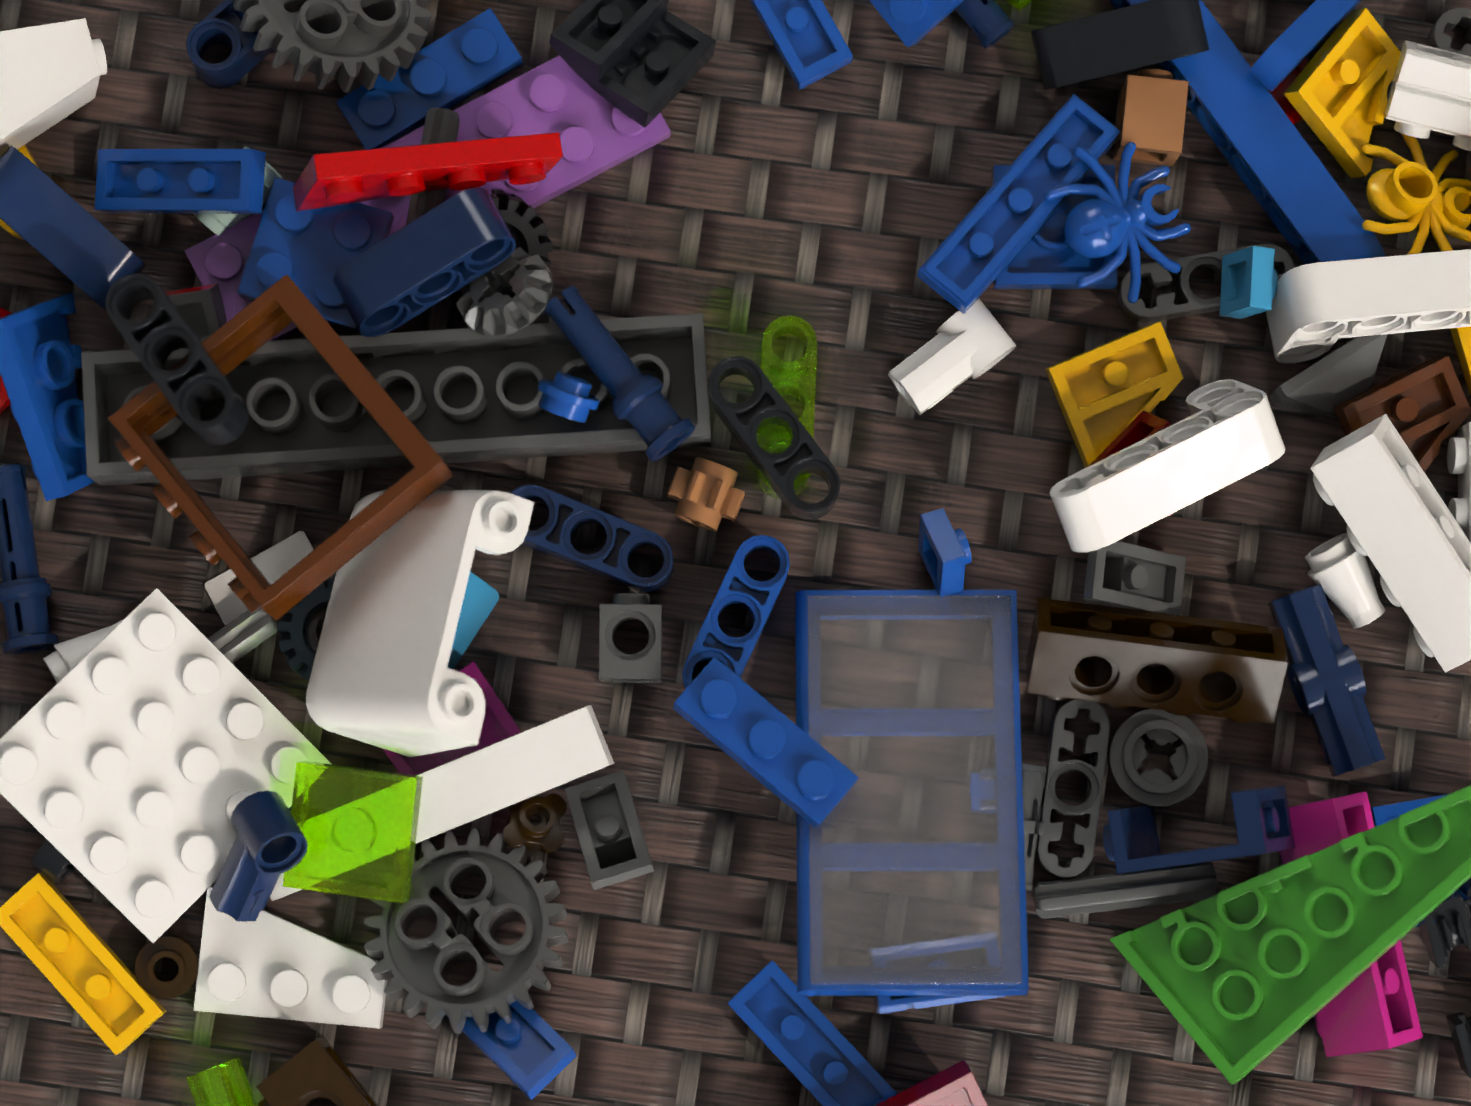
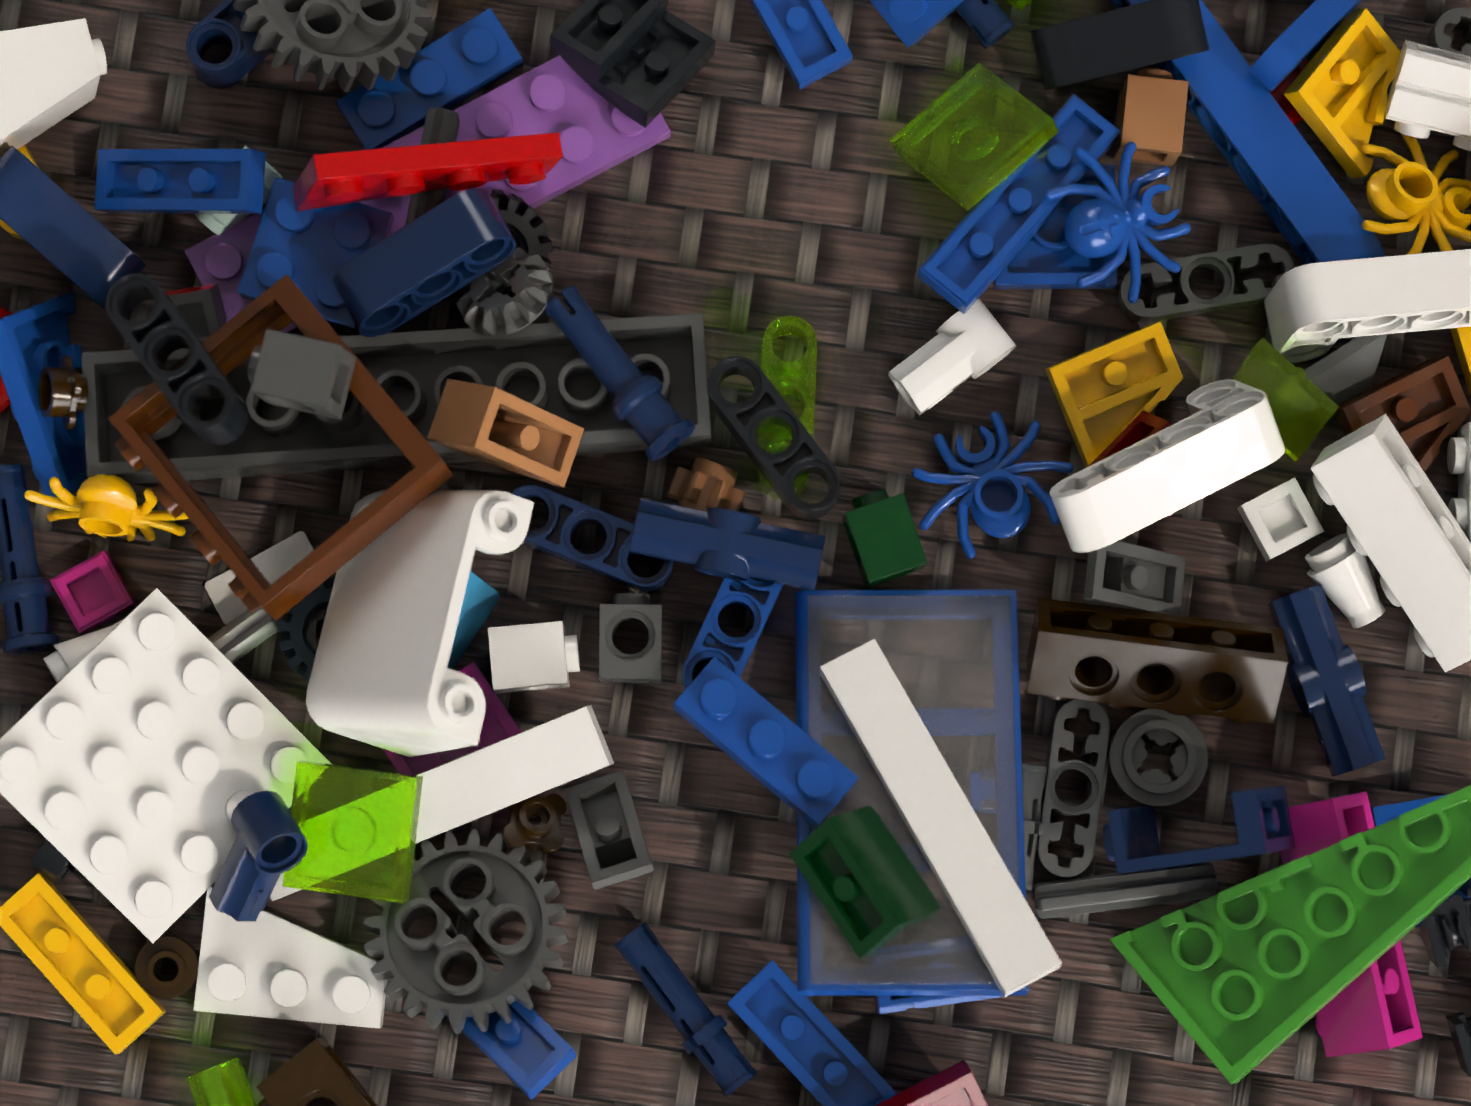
(62, 392): none -> dark brown plate
(93, 592): none -> dark pink tile
(108, 508): none -> yellow animal
(301, 373): none -> dark grey brick
(505, 432): none -> medium nougat slope
(532, 657): none -> white brick
(567, 397): blue plate -> none
(679, 1000): none -> dark blue pin
(727, 544): none -> dark blue piece
(863, 879): none -> dark green panel
(883, 537): none -> dark green brick
(940, 818): none -> white tile
(943, 551): blue plate -> none
(974, 136): none -> clear neon green tile
(990, 484): none -> blue animal
(1248, 282): dark azure plate -> none
(1280, 519): none -> white plate
(1296, 402): none -> clear neon green piece

